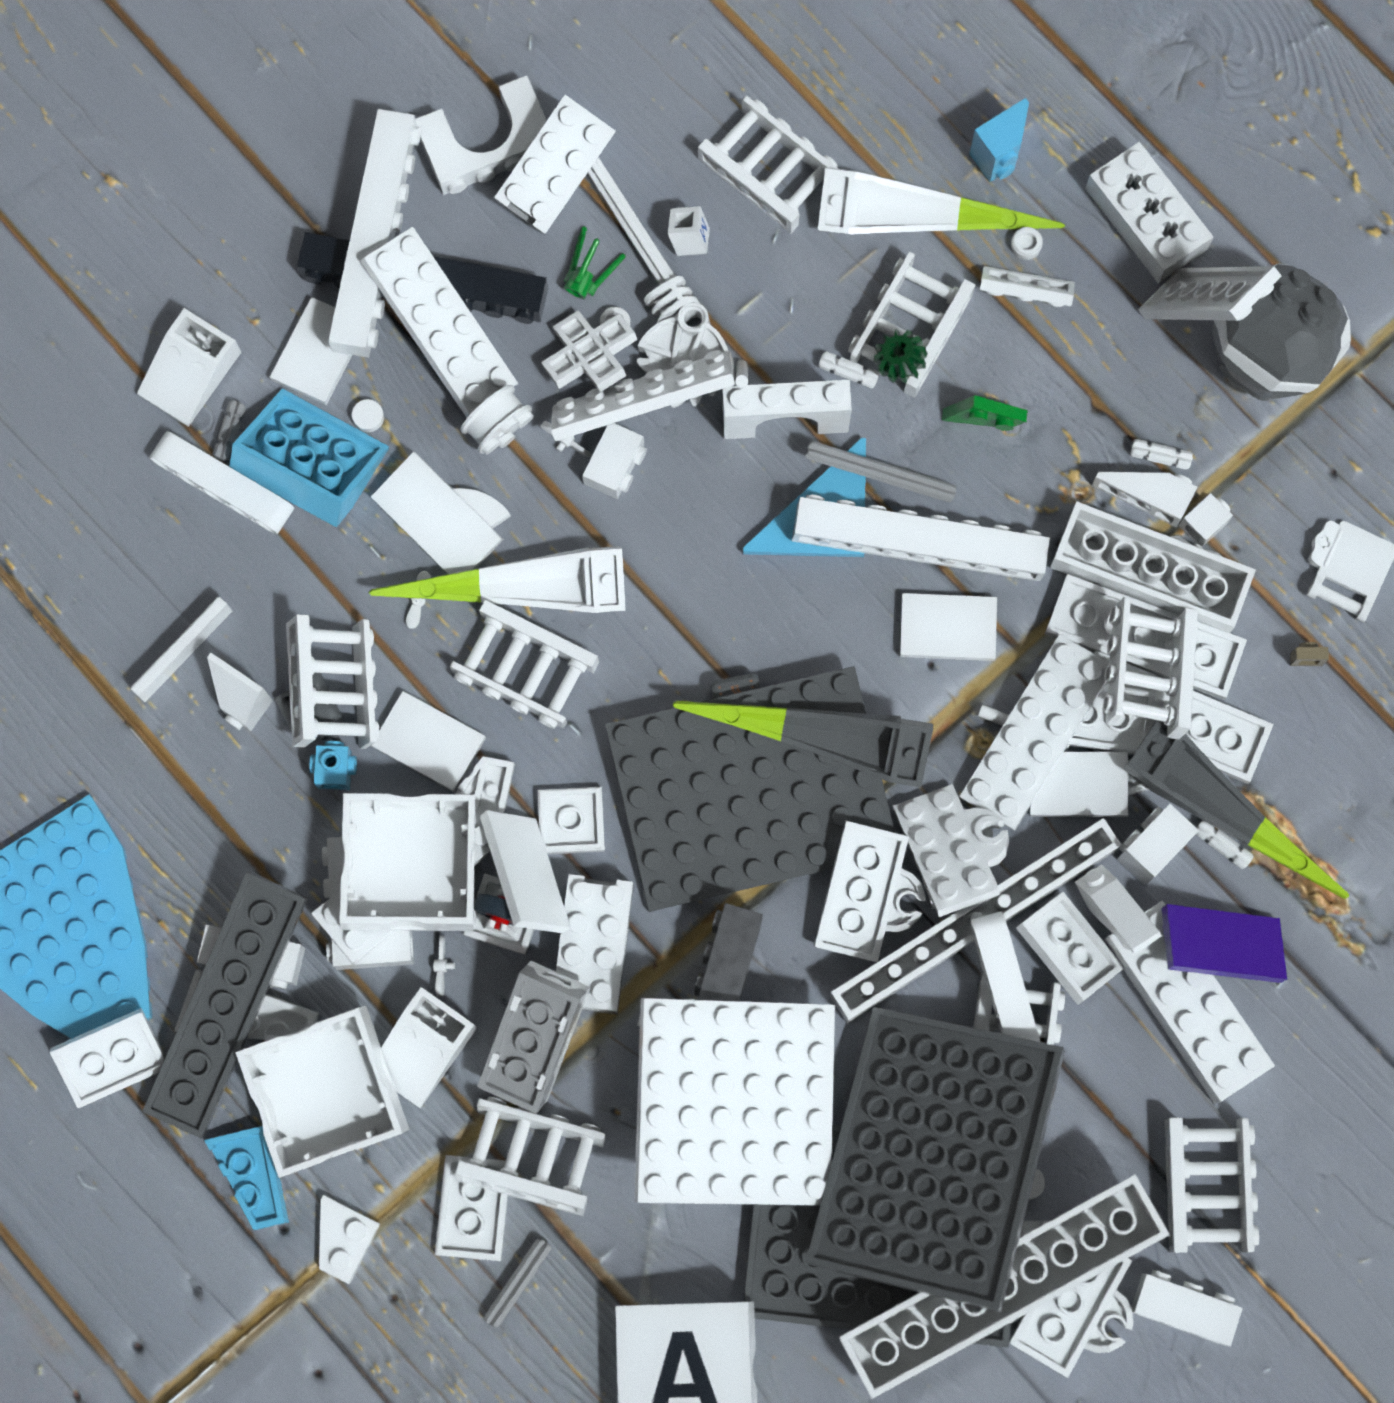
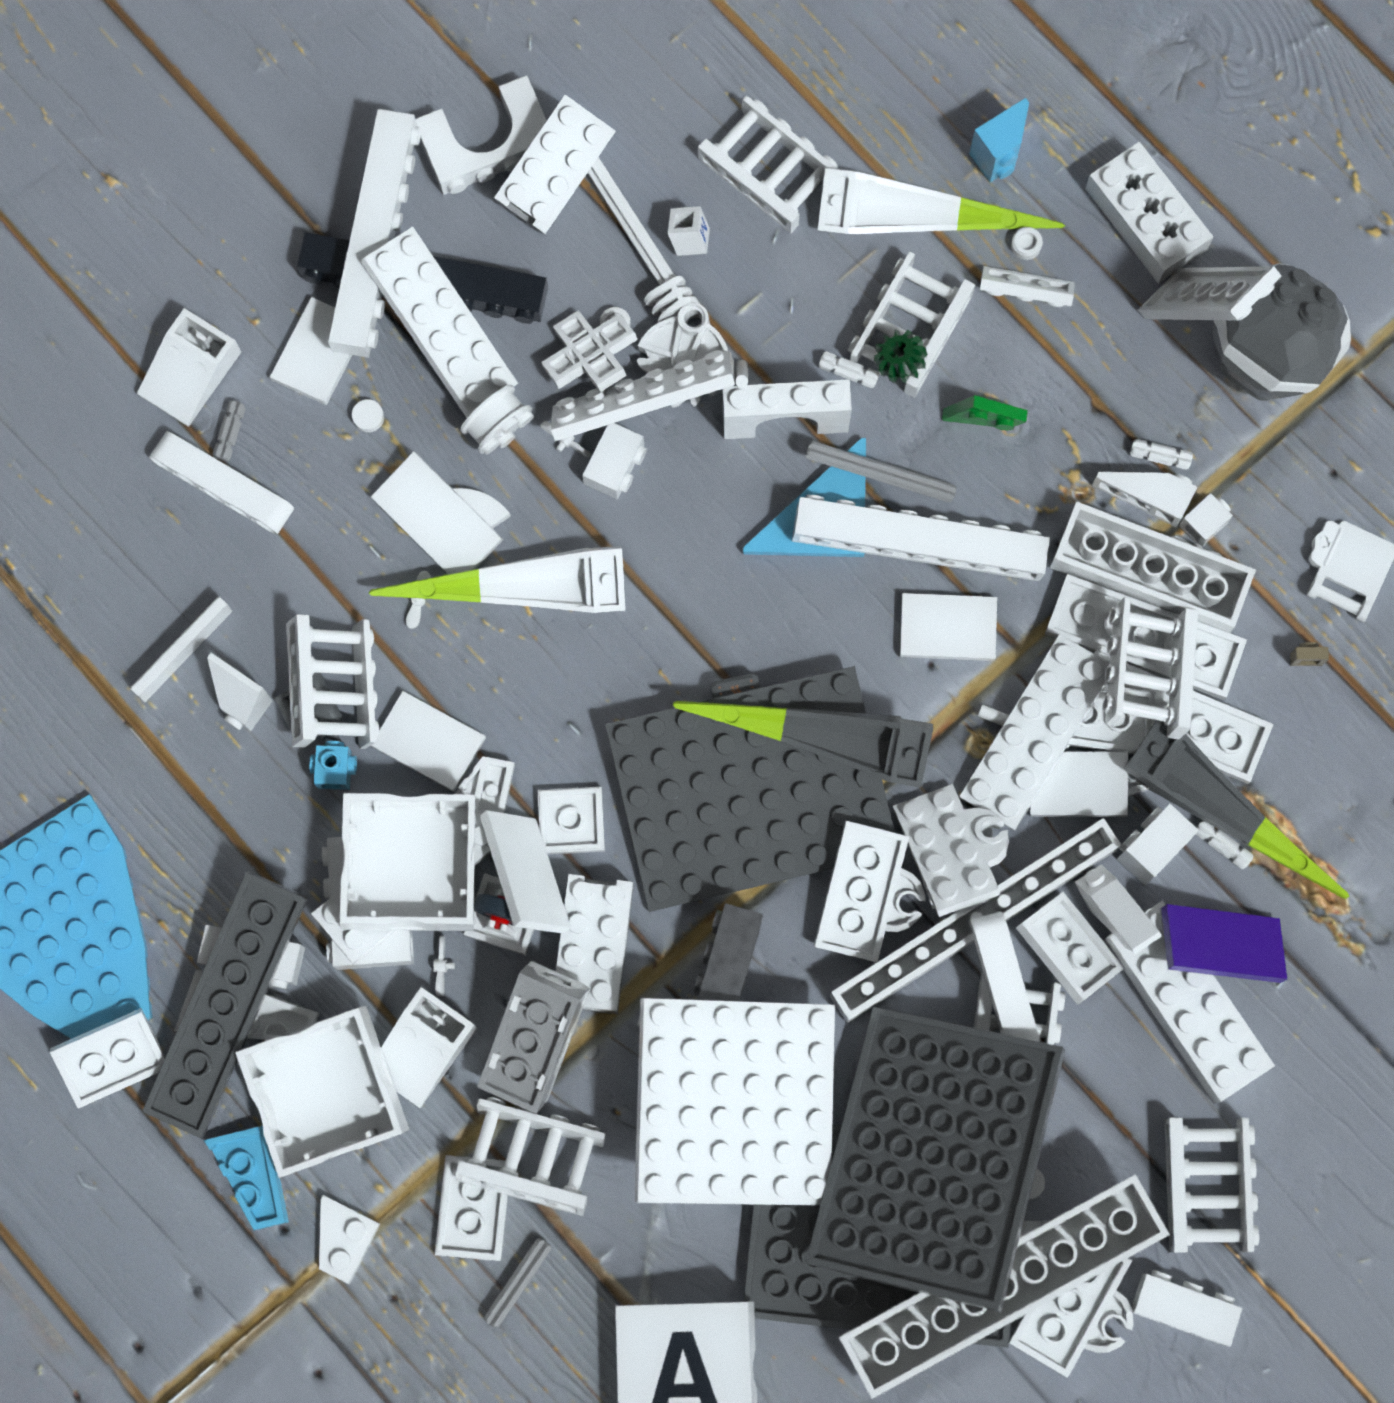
(307, 457): medium azure slope -> none
(523, 633): white fence -> none
(579, 281): green plant -> none

